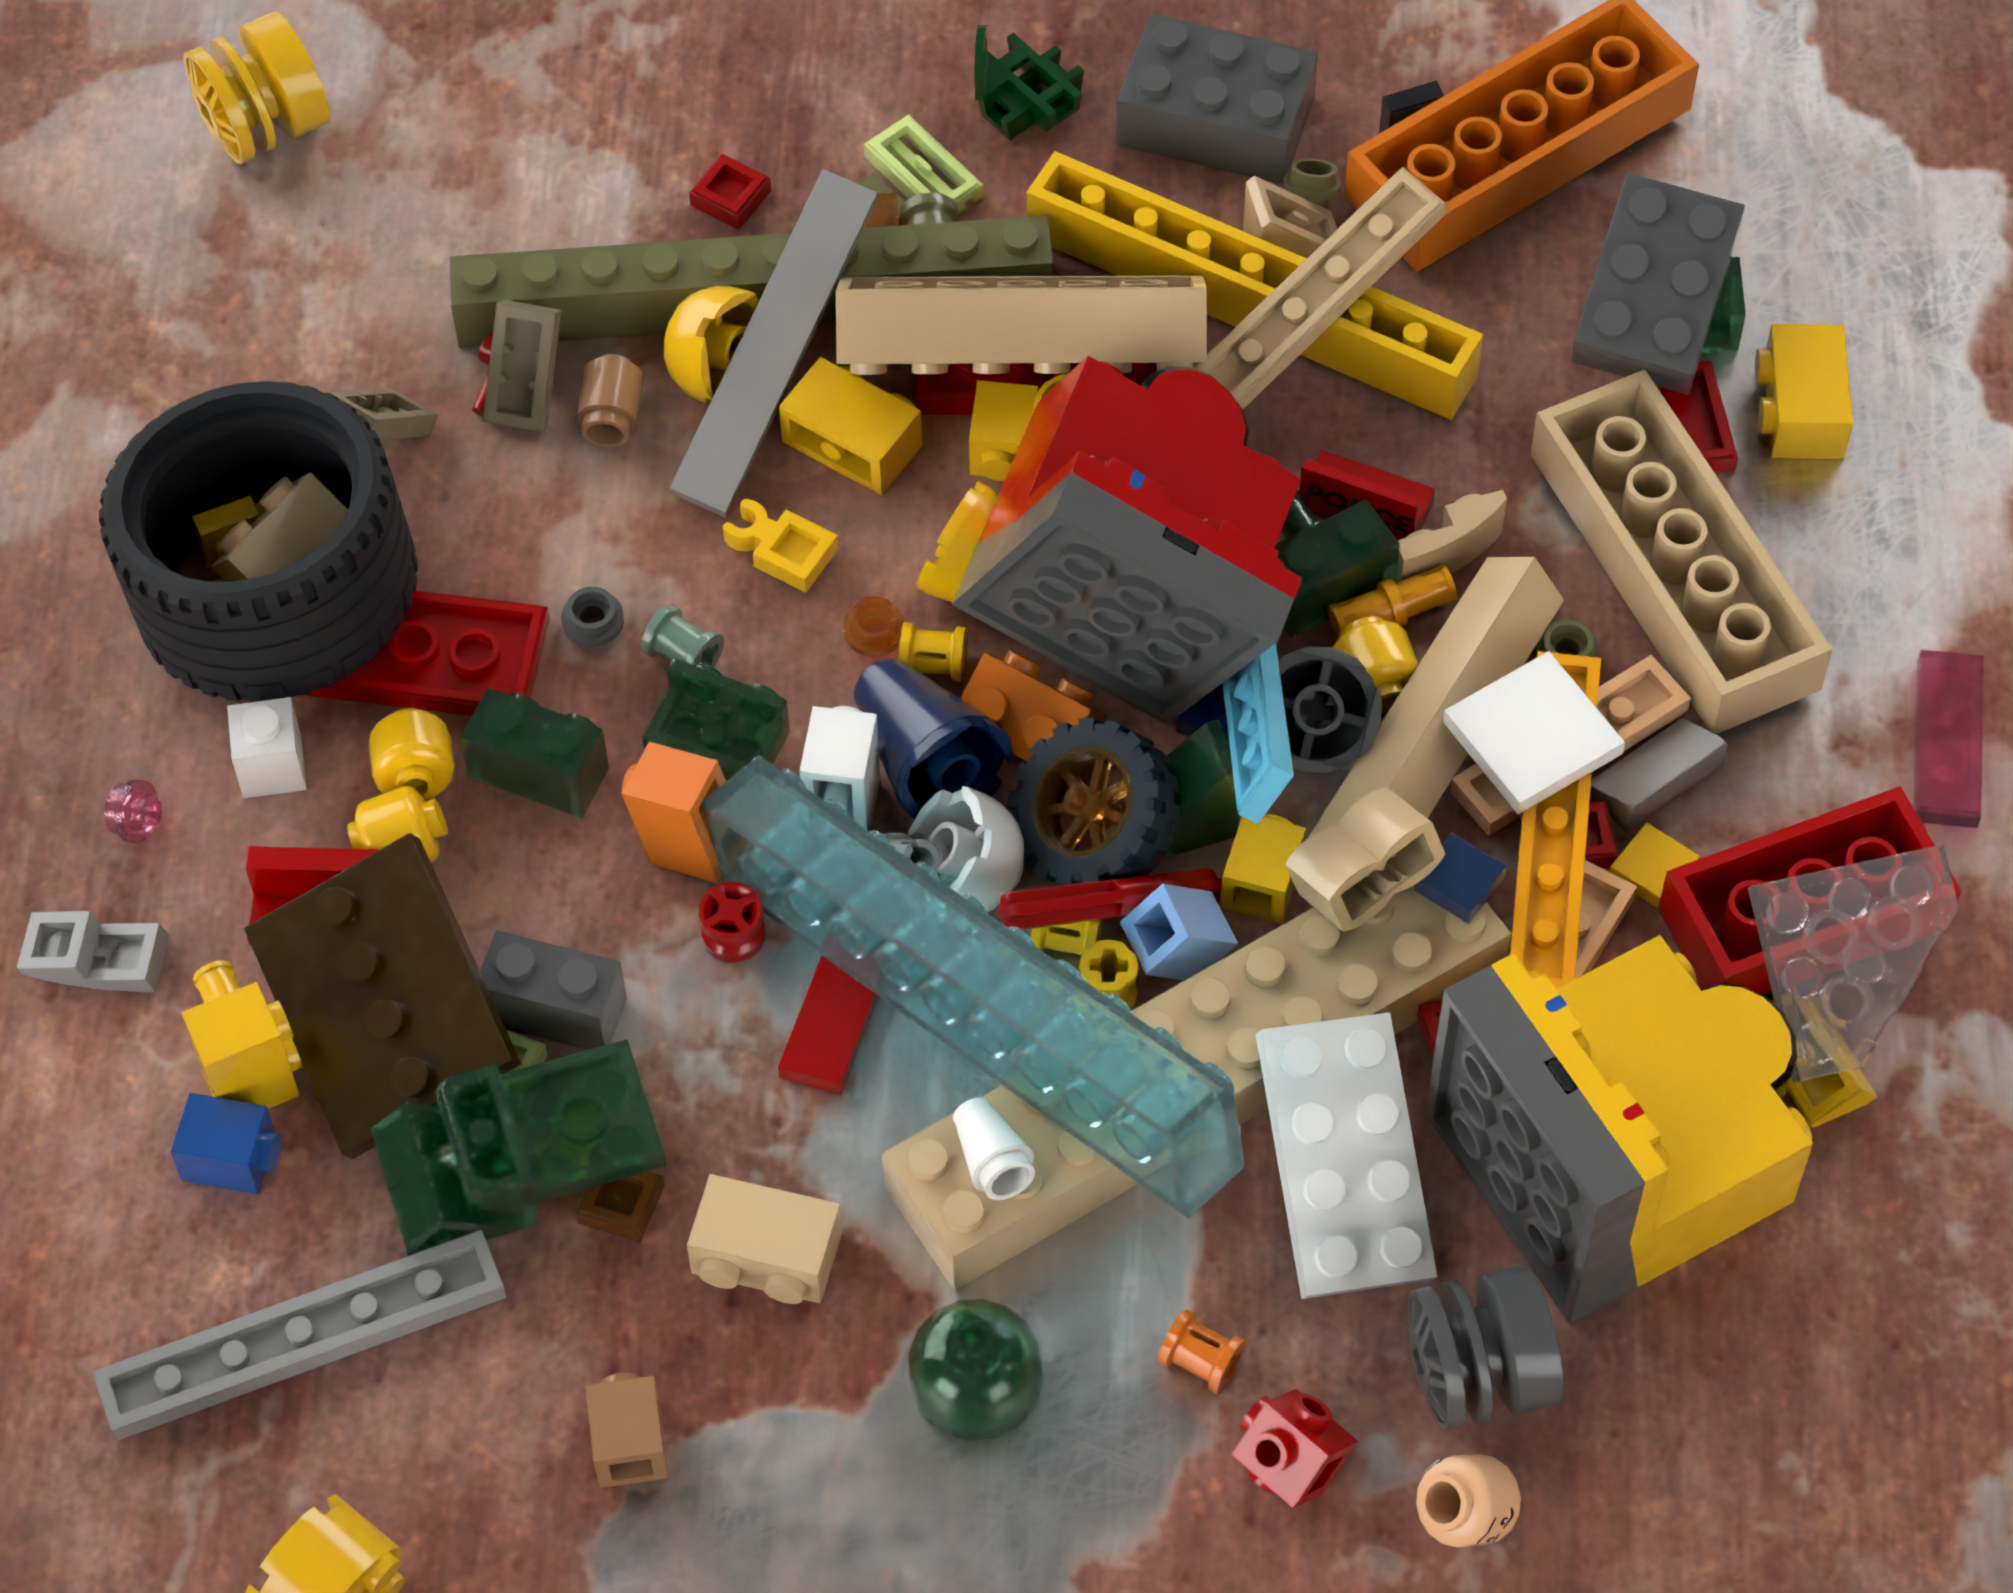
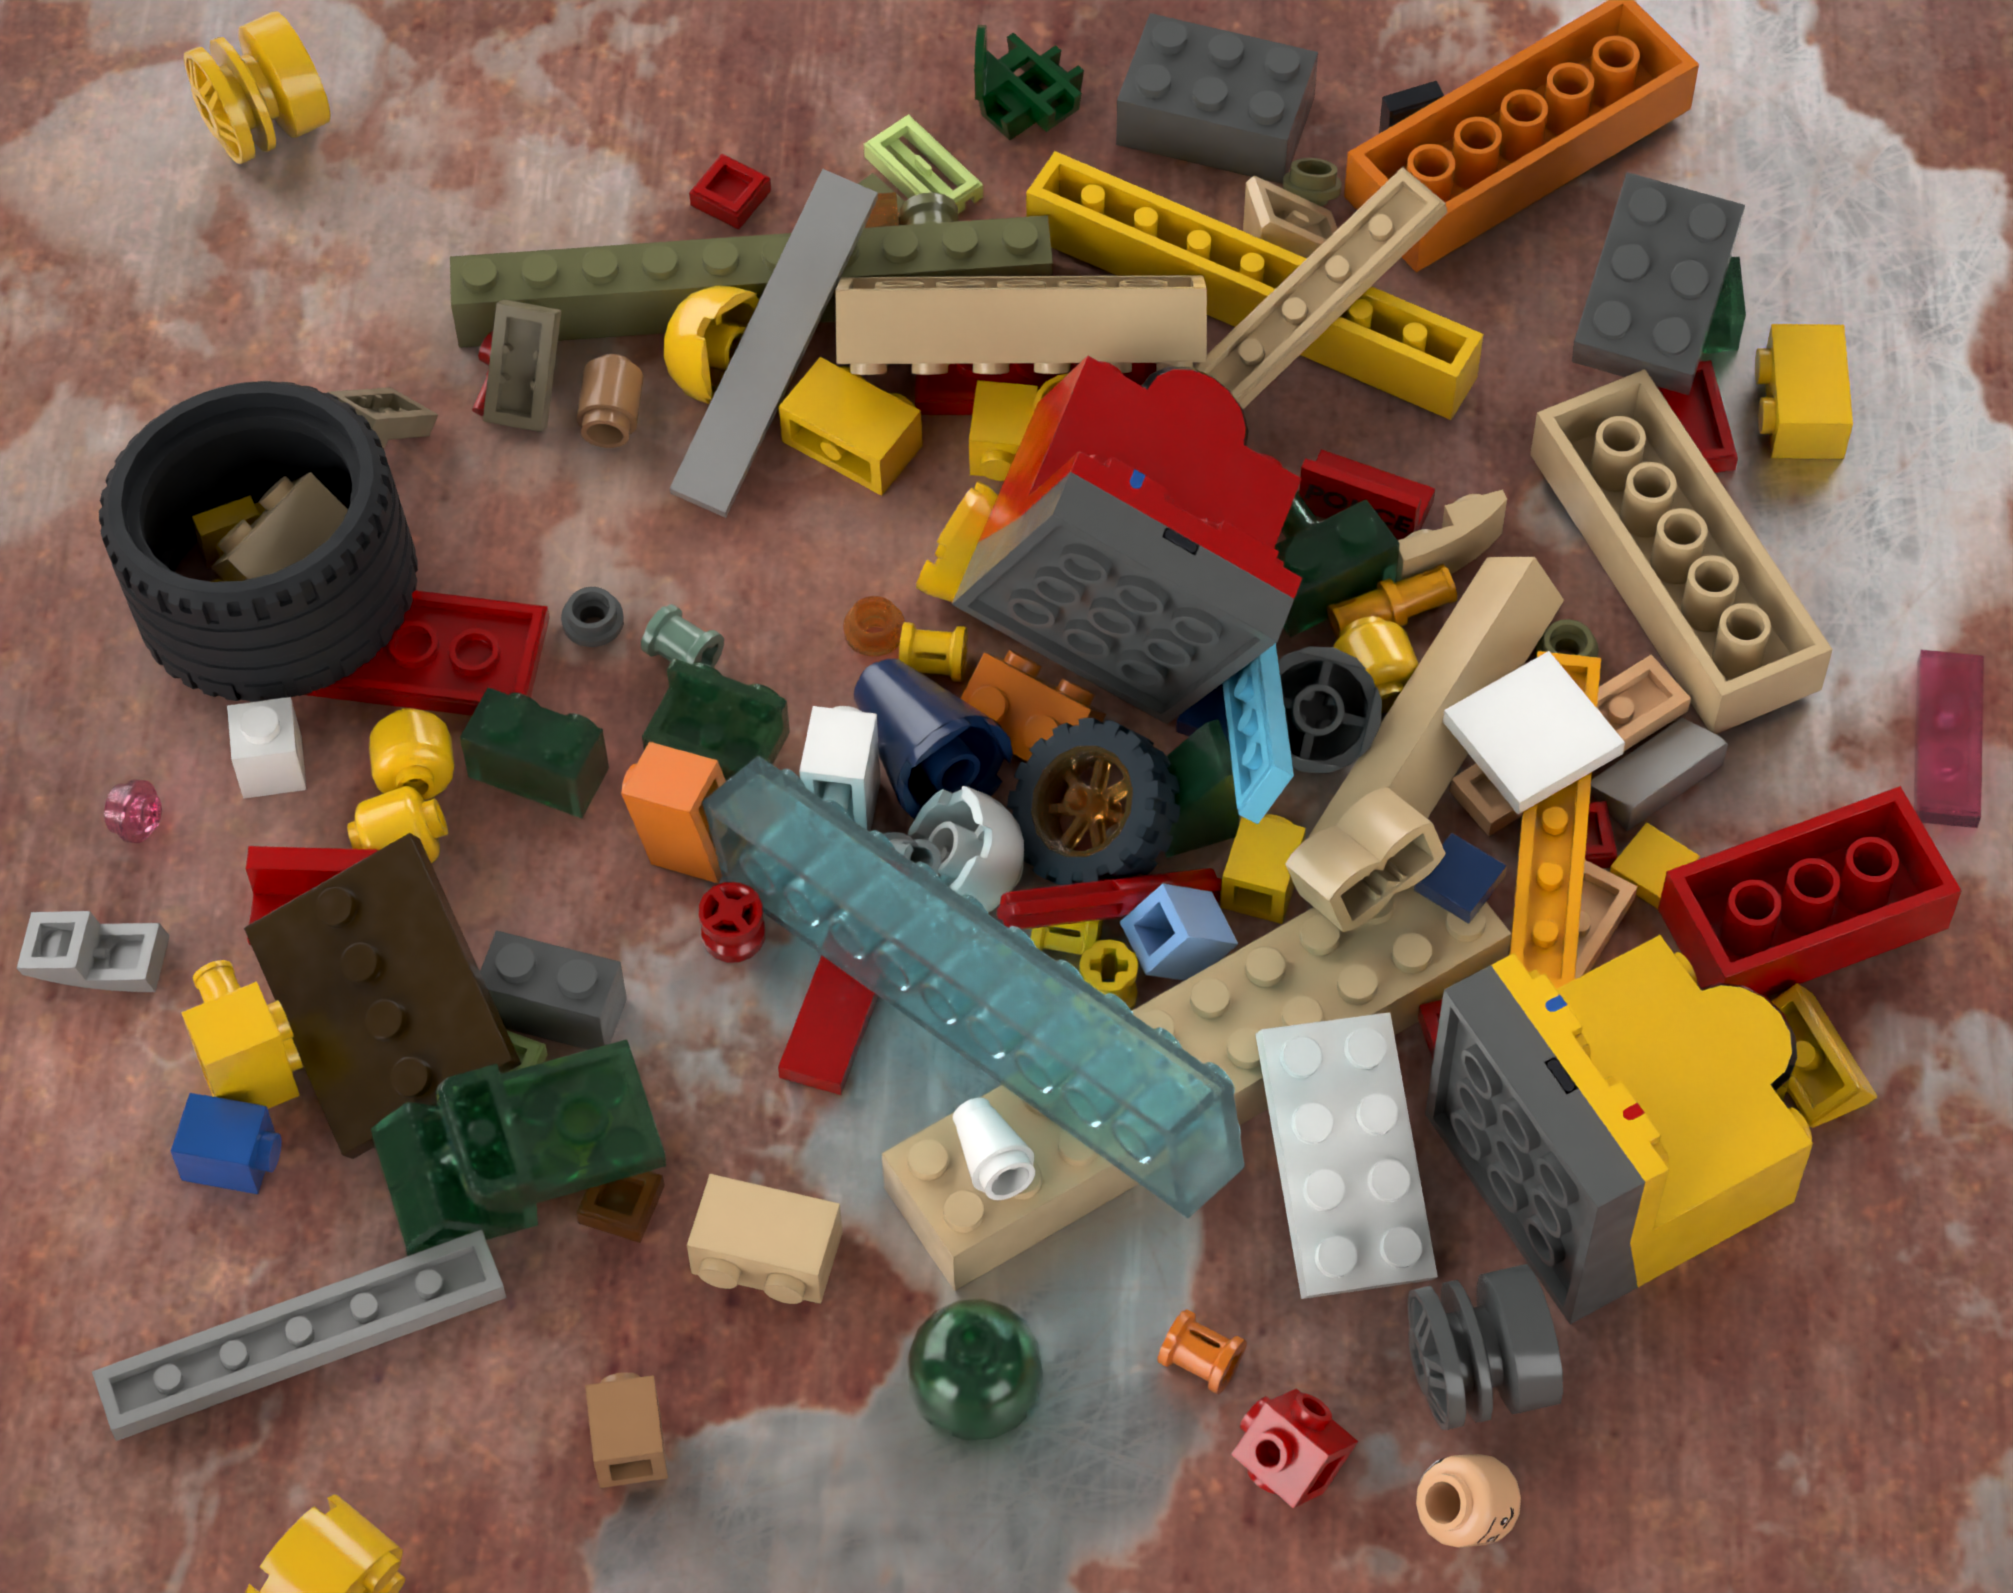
(785, 549): yellow plate -> none
(1849, 949): clear plate -> none

